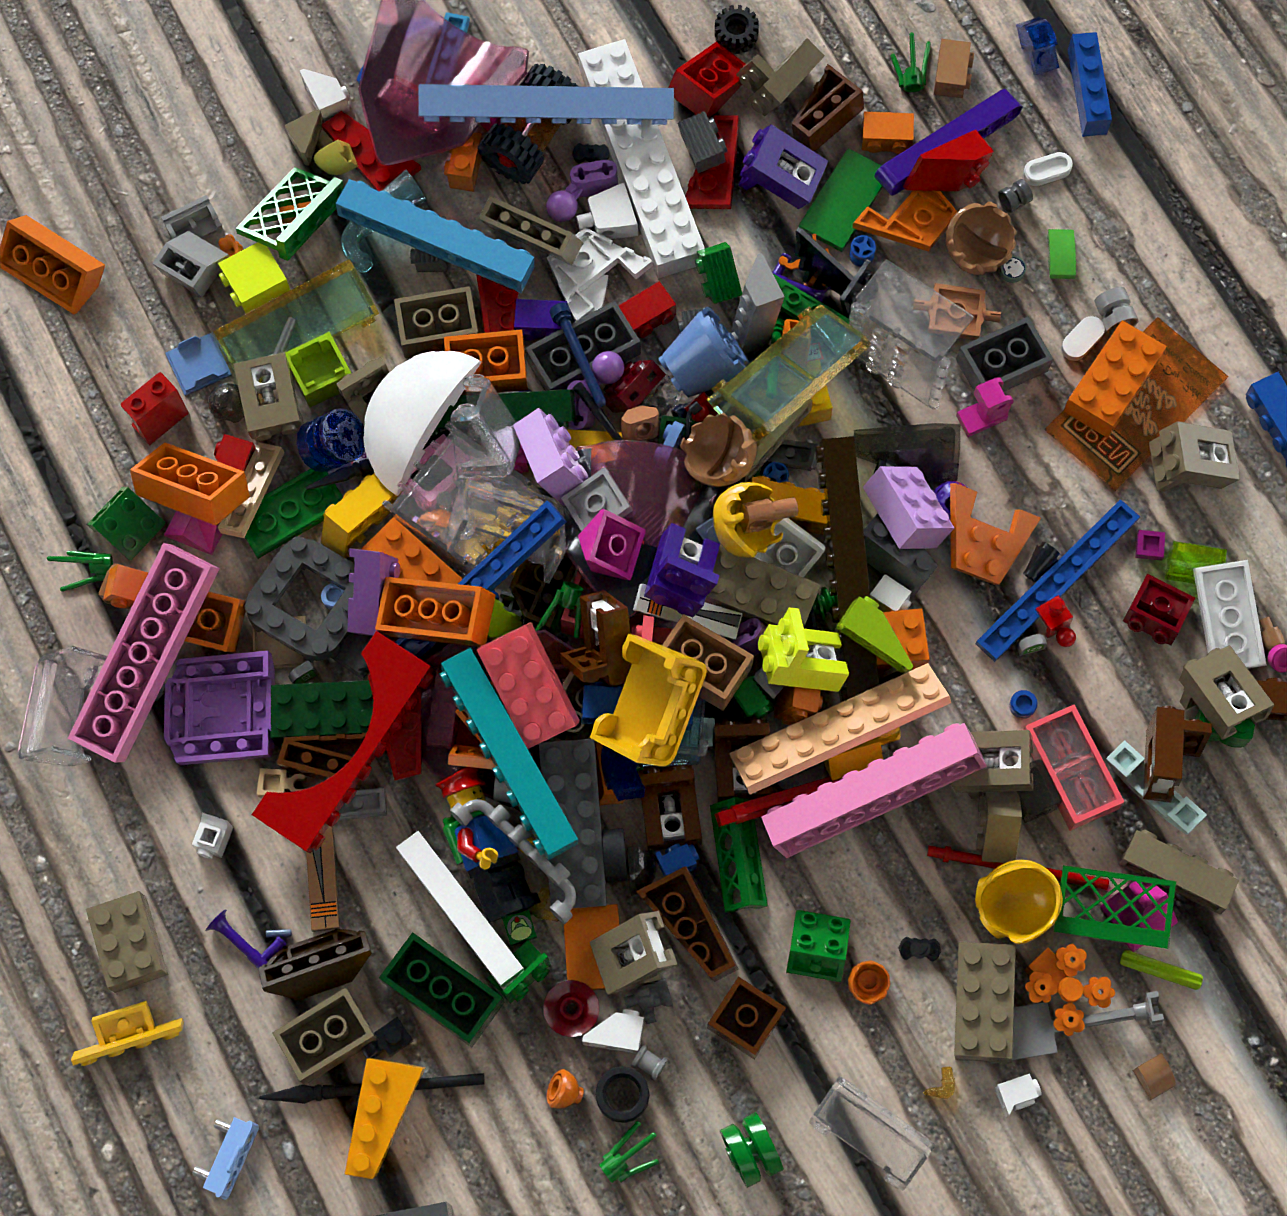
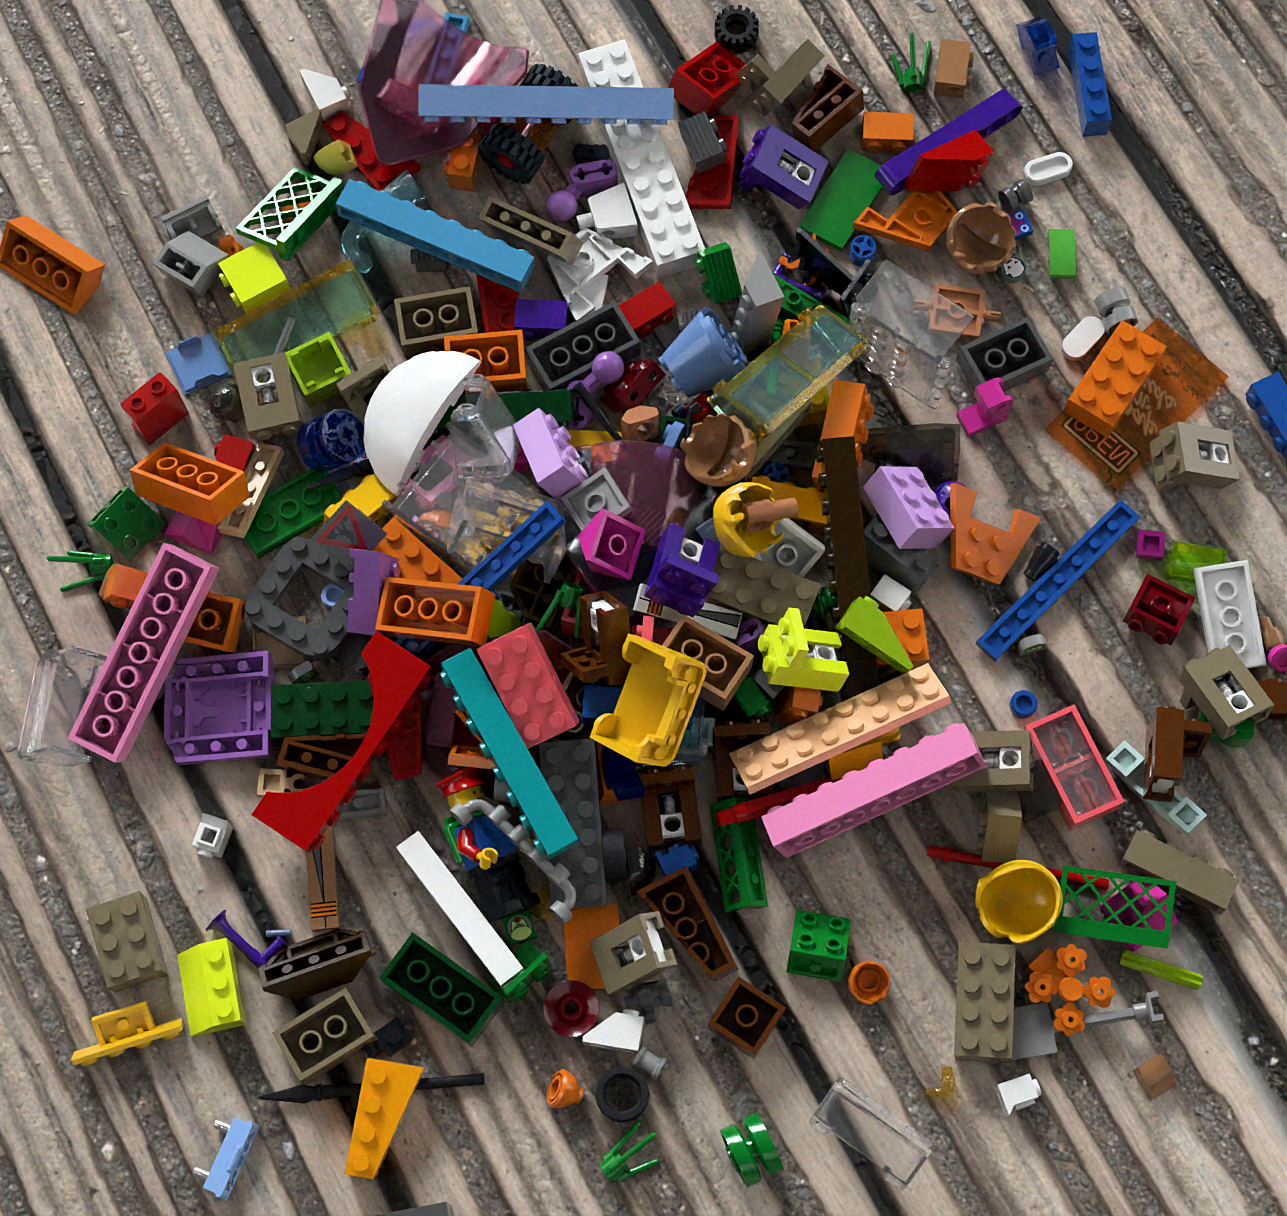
(211, 987): none -> neon yellow slope
(348, 530): none -> dark grey piece
(562, 316): dark blue piece -> none
(845, 417): none -> orange brick
(919, 948): black piece -> none
(1021, 224): none -> tile
(1057, 619): red piece -> none

